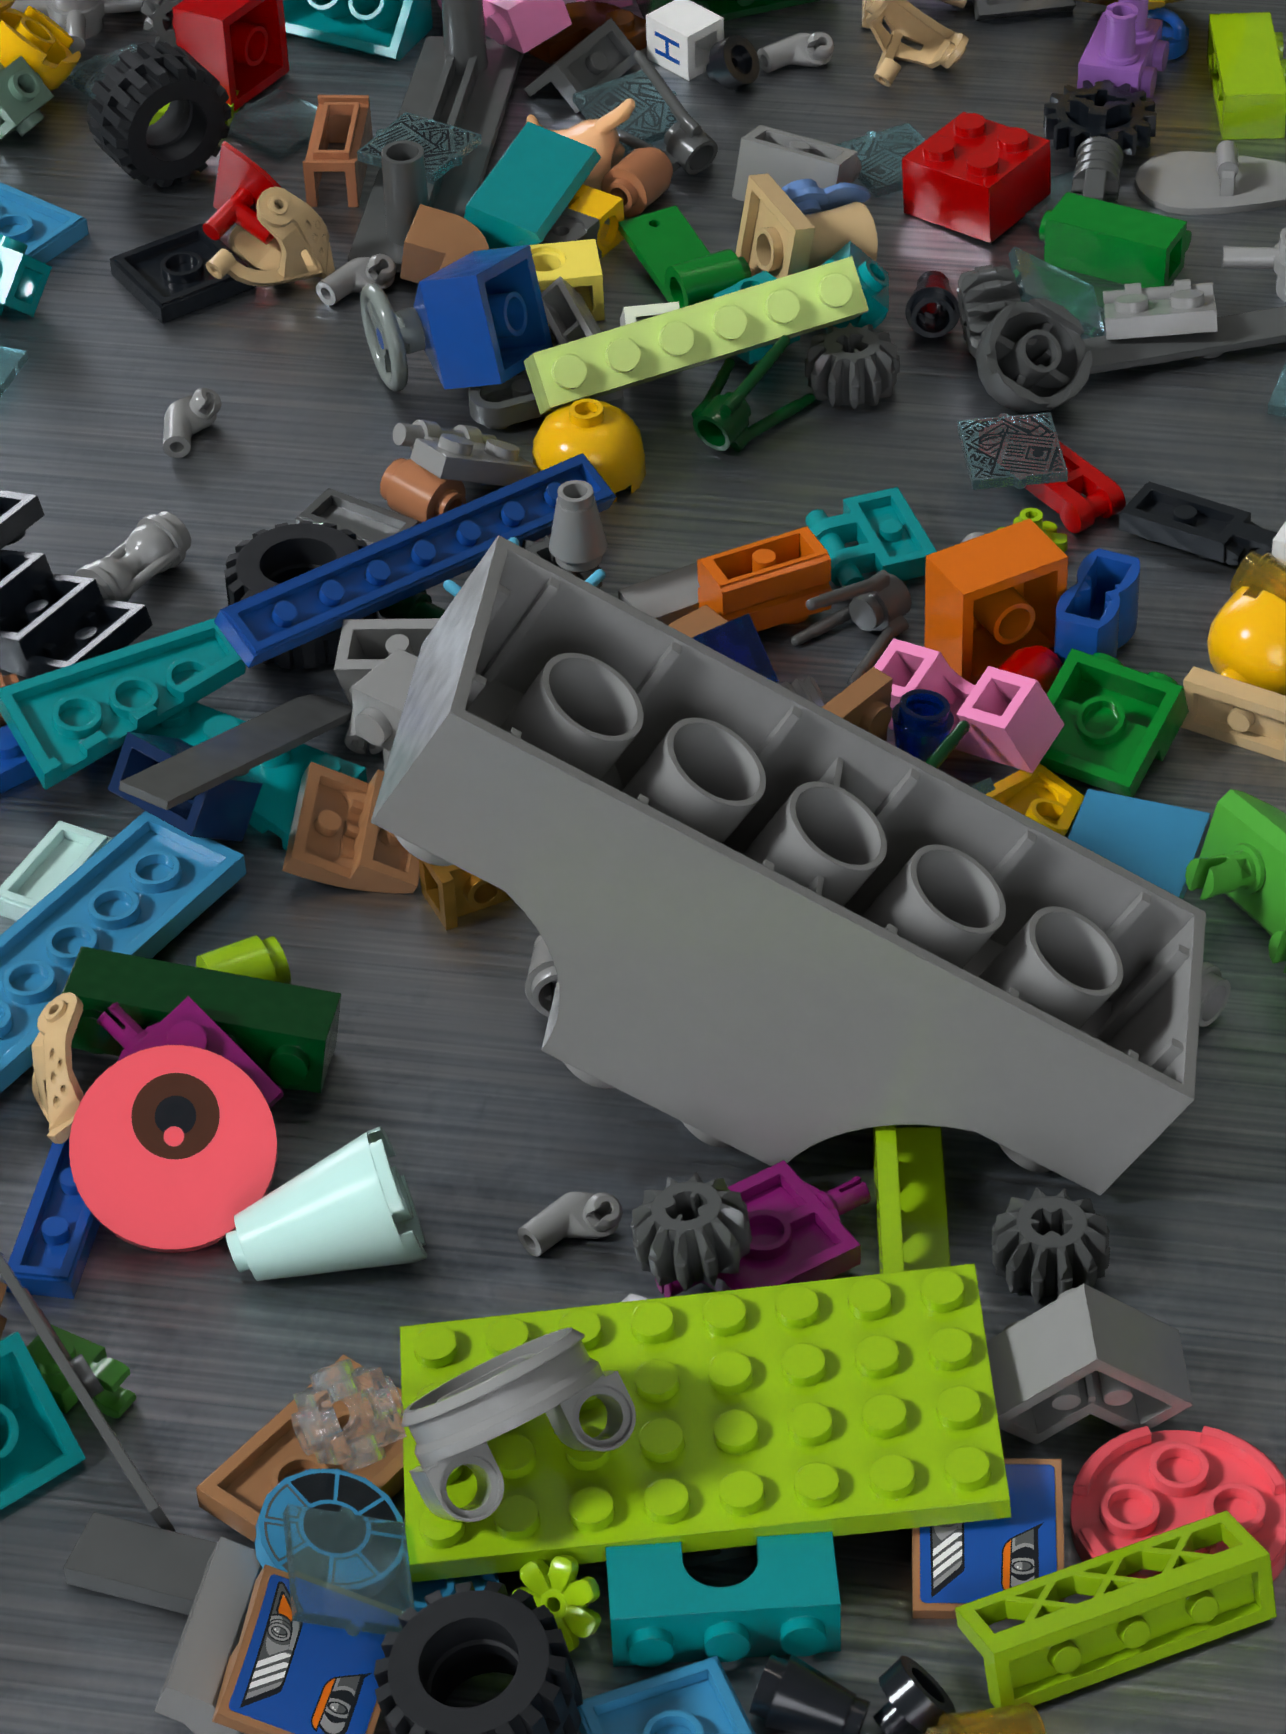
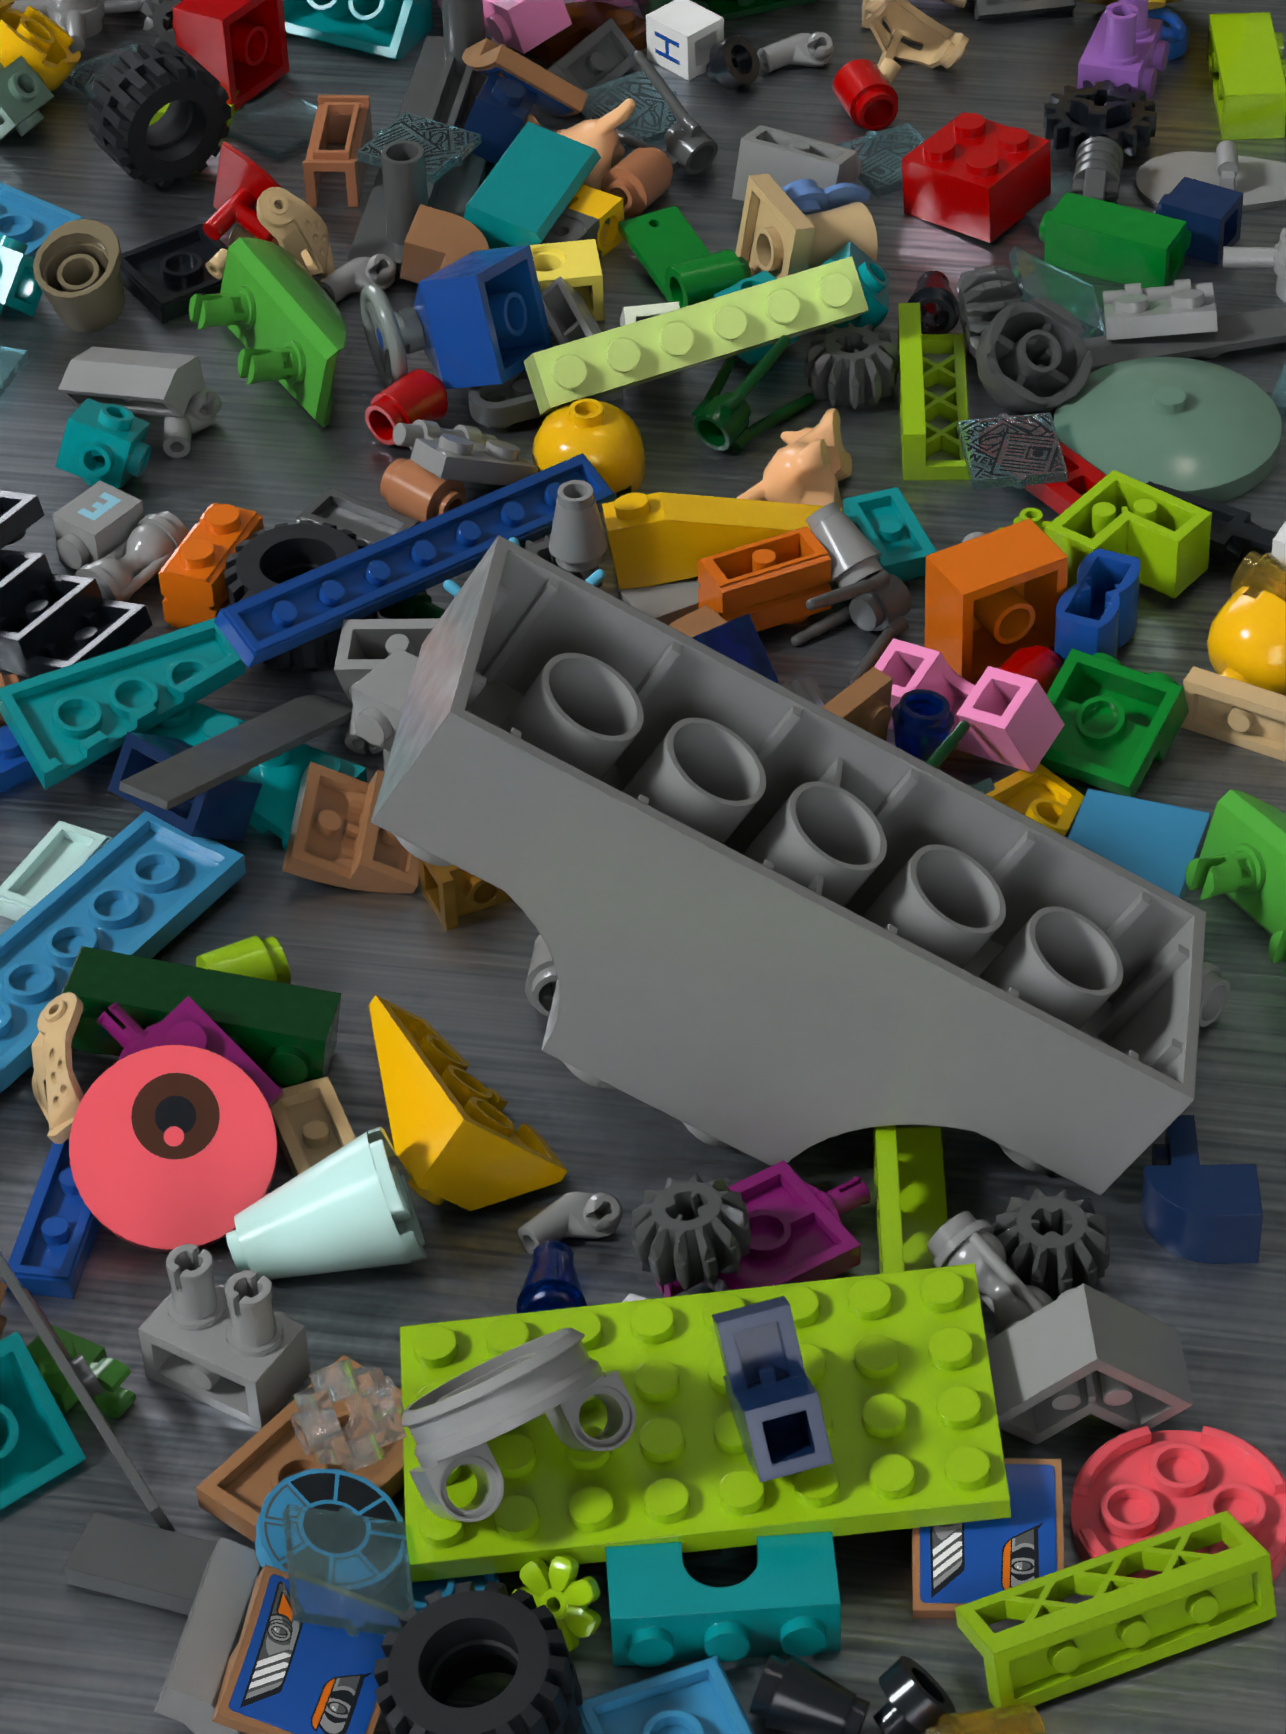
(82, 274): none -> dark tan hat
(95, 524): none -> light grey brick
(104, 444): none -> teal brick
(134, 379): none -> light grey piece
(195, 572): none -> orange brick
(224, 1340): none -> light grey brick
(281, 319): none -> bright green piece
(310, 1123): none -> tan plate
(405, 401): none -> red brick
(449, 1123): none -> yellow wedge
(499, 115): none -> dark blue brick
(551, 1280): none -> clear blue cone
(553, 92): none -> medium nougat slope
(664, 534): none -> yellow wedge
(770, 1391): none -> brick
(807, 467): none -> light nougat animal
(850, 551): none -> light grey cone
(866, 94): none -> red brick
(921, 406): none -> lime fence
(972, 1241): none -> light grey piece
(1138, 522): none -> lime brick
(1175, 426): none -> sand green dish
(1200, 1209): none -> dark blue brick
(1210, 213): none -> dark blue brick

